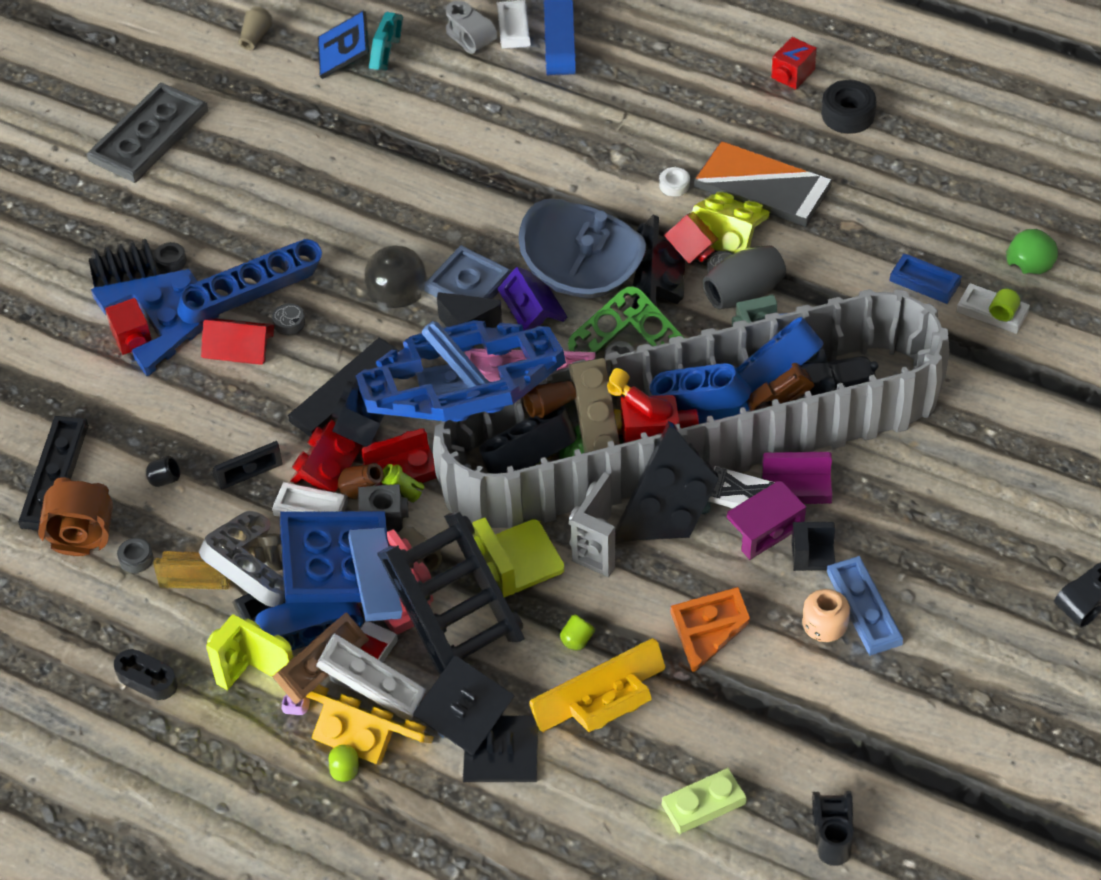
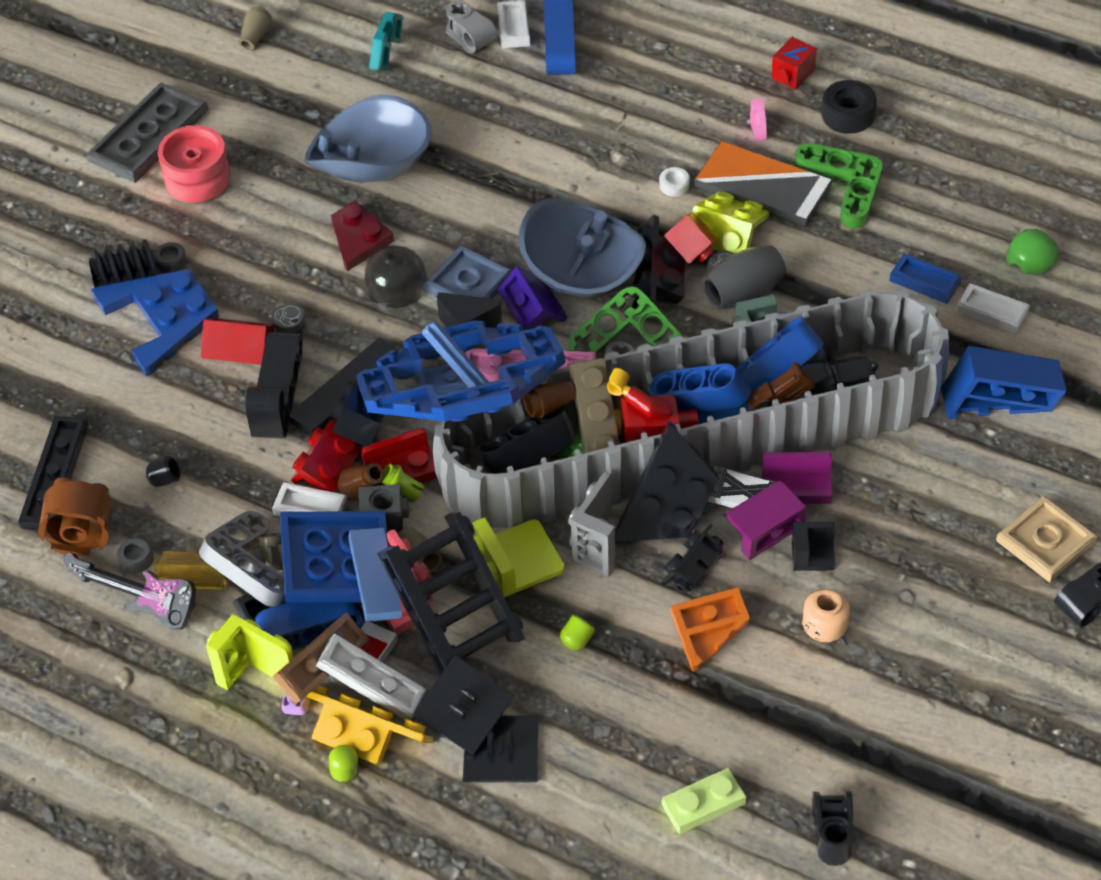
(128, 325): red brick -> none
(148, 669): black beam -> none
(167, 600): none -> piece
(194, 163): none -> coral wheel
(239, 290): blue beam -> none
(248, 465): black slope -> none
(274, 395): none -> black beam
(343, 44): piece -> none
(358, 234): none -> dark red wing
(371, 140): none -> sand blue piece
(602, 691): yellow bracket -> none
(700, 549): none -> black hinge
(758, 119): none -> bright pink tile
(853, 173): none -> bright green beam
(866, 605): medium blue tile -> none
(1002, 380): none -> blue wedge
(1004, 304): lime piece -> none
(1046, 538): none -> tan plate

